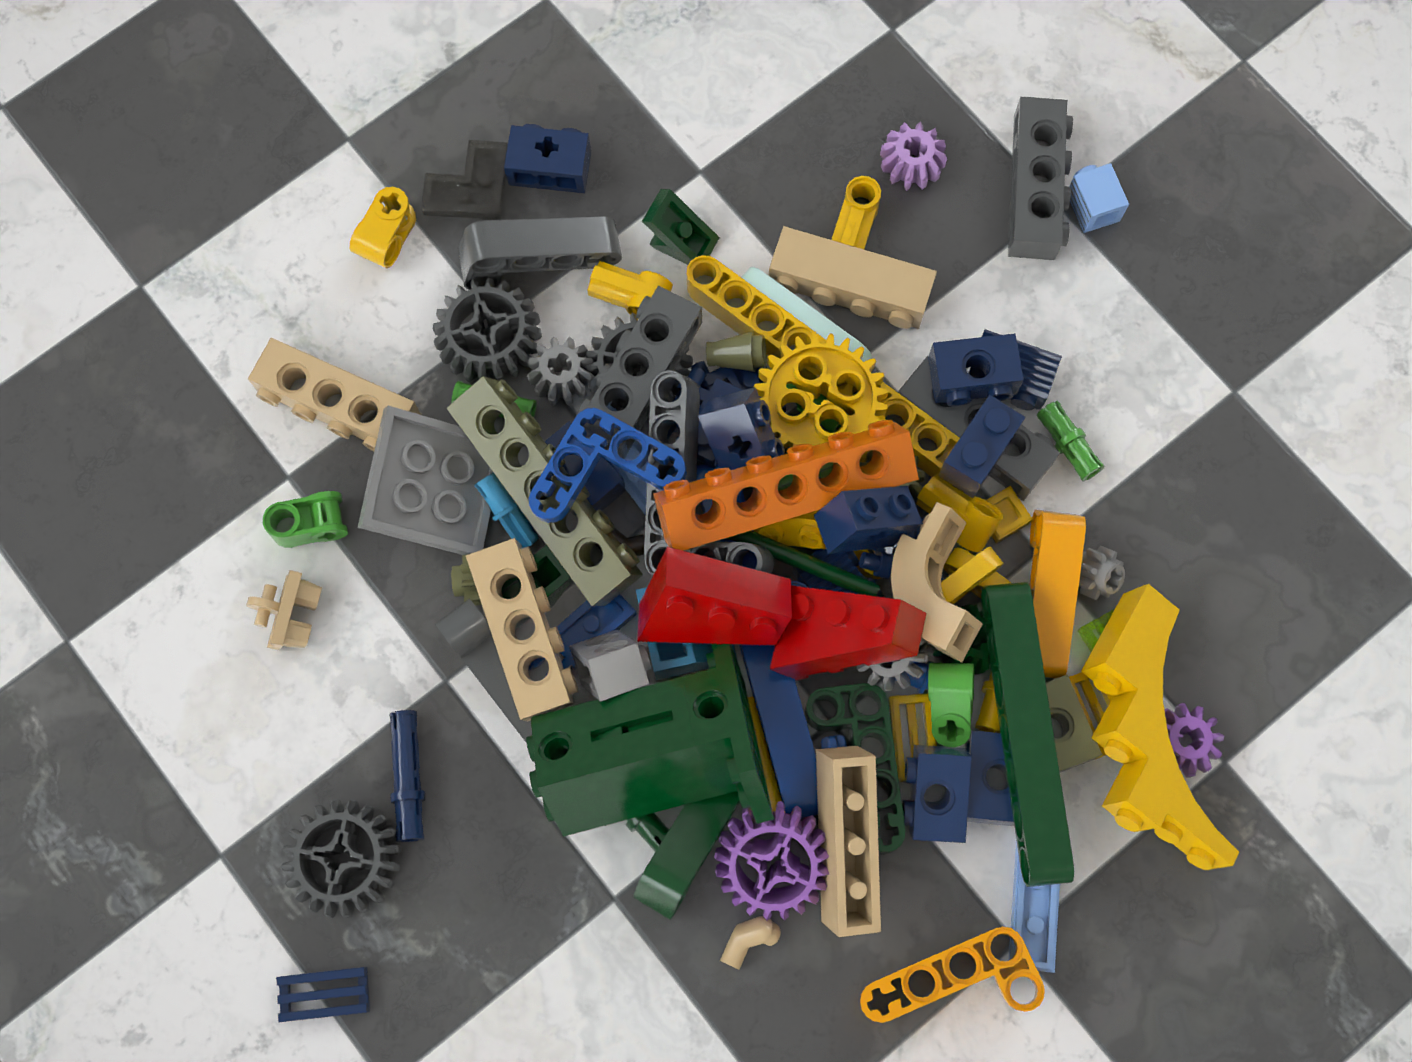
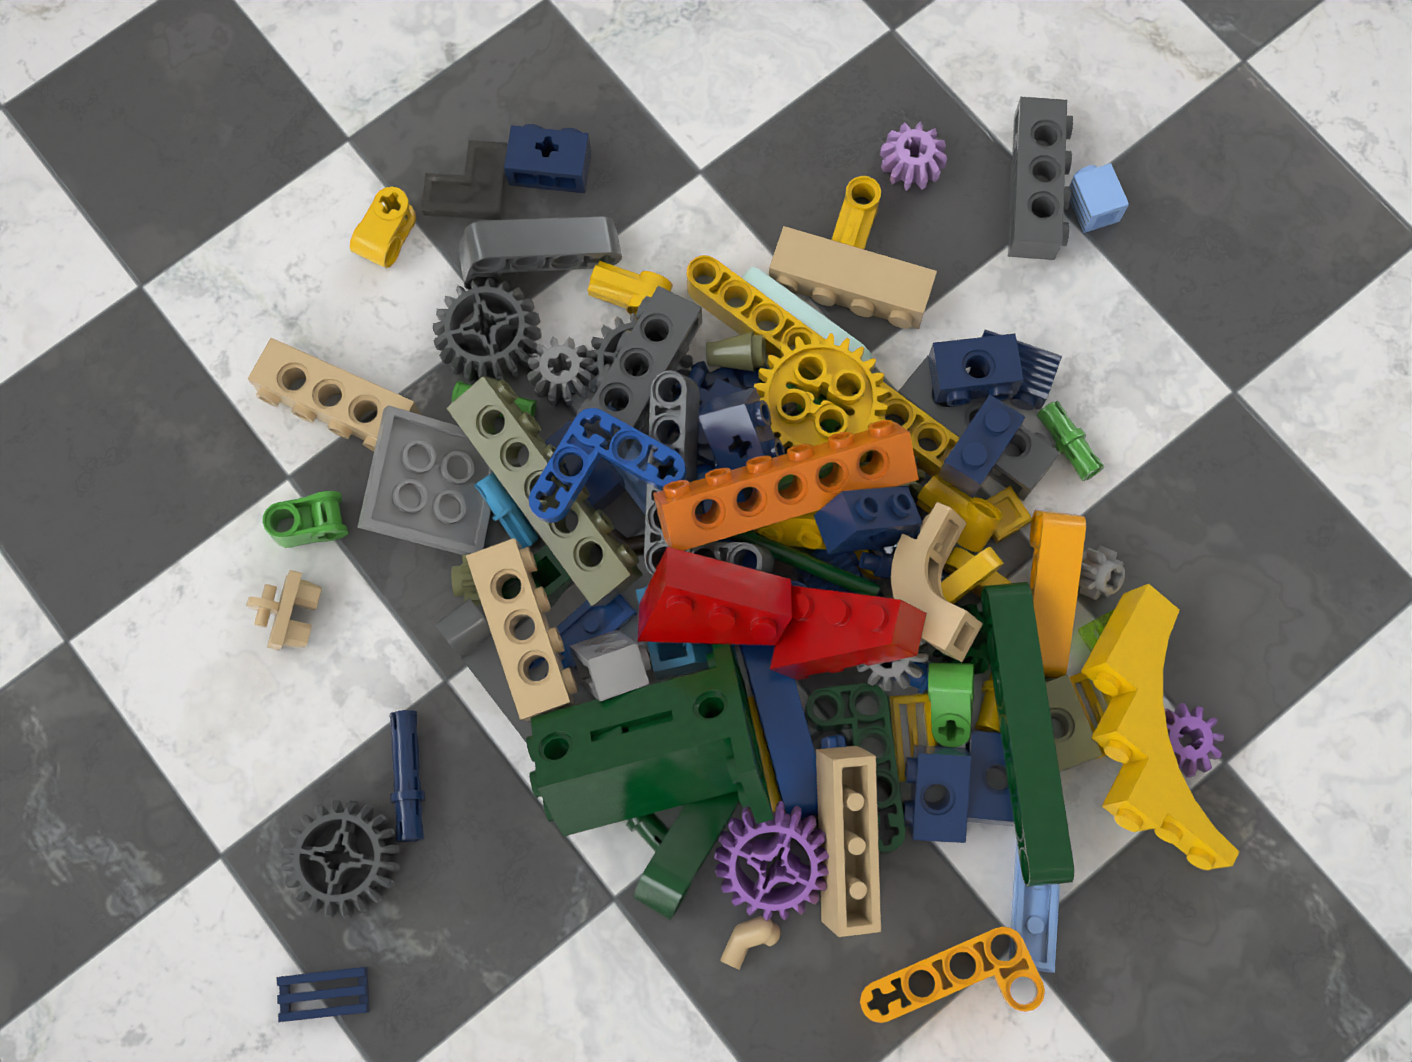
(678, 229): dark green slope -> none

